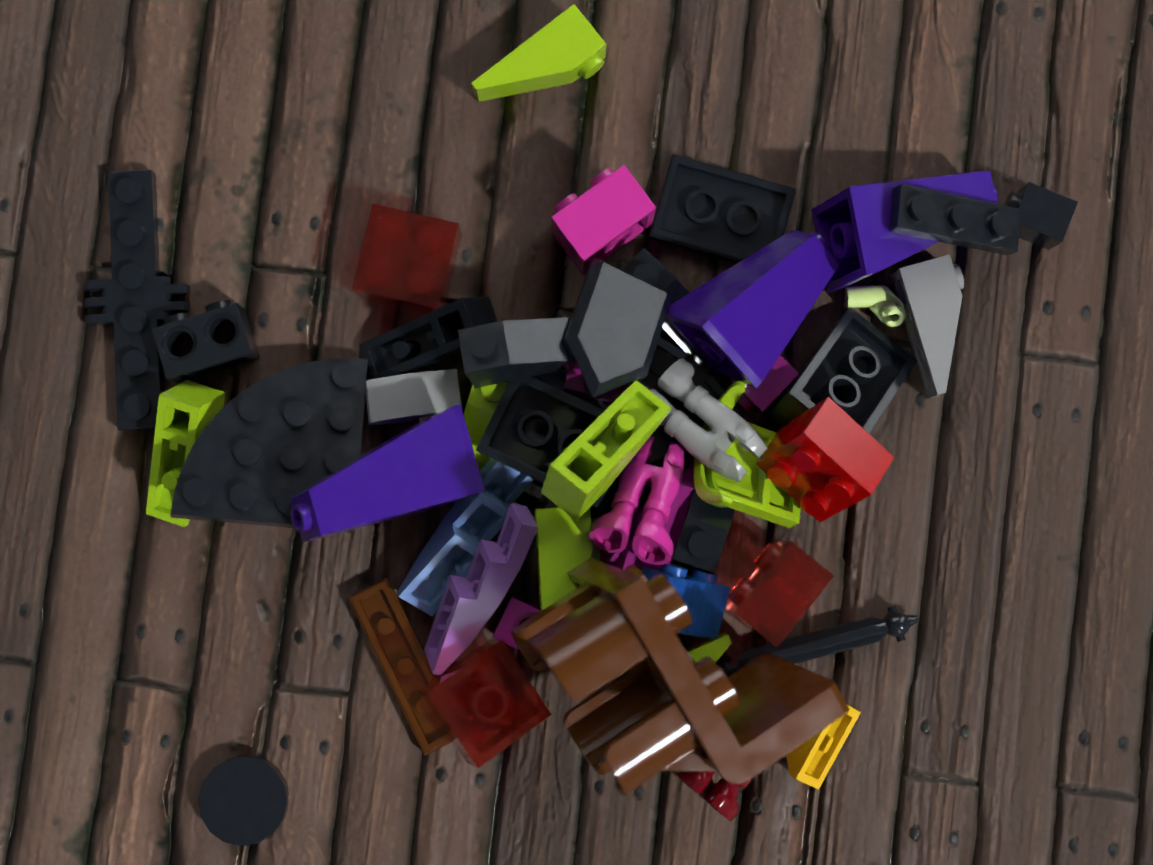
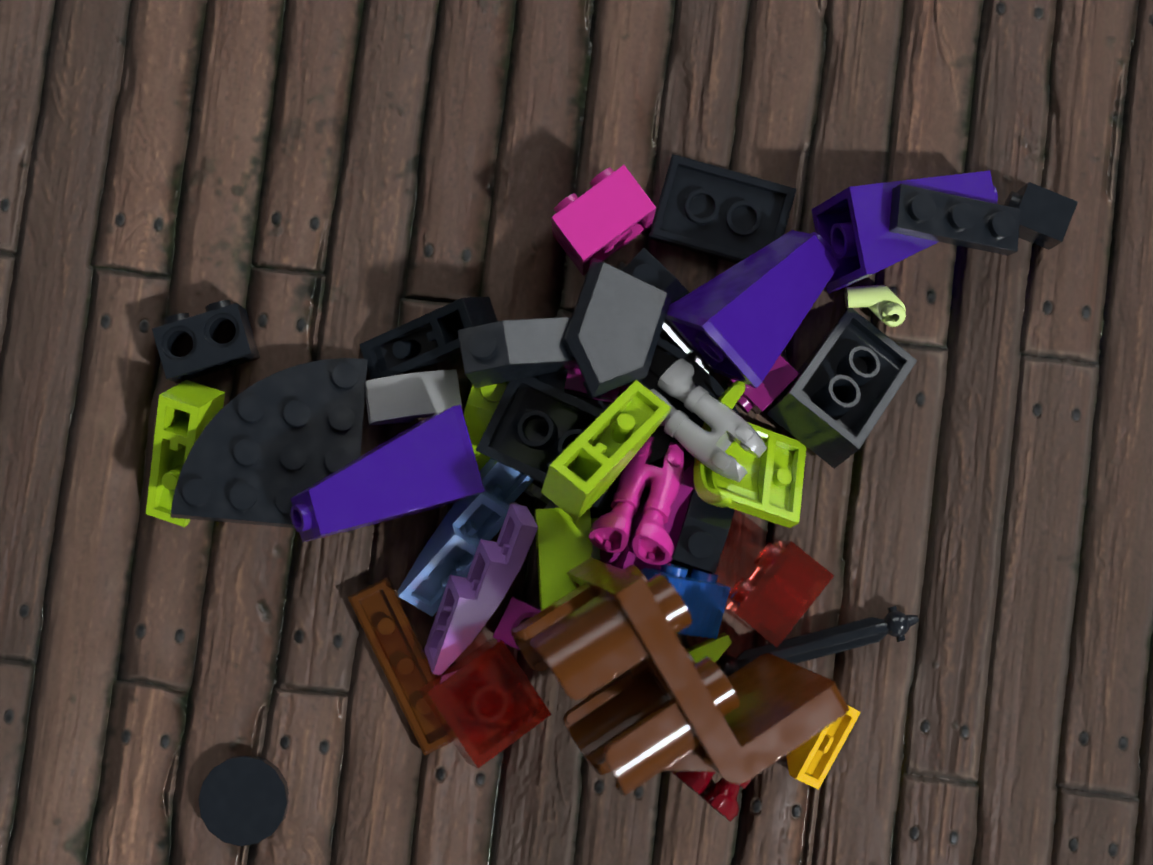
(135, 297): black hinge -> none
(407, 259): clear red brick -> none
(548, 59): lime slope -> none
(825, 460): red brick -> none
(932, 314): light grey slope -> none

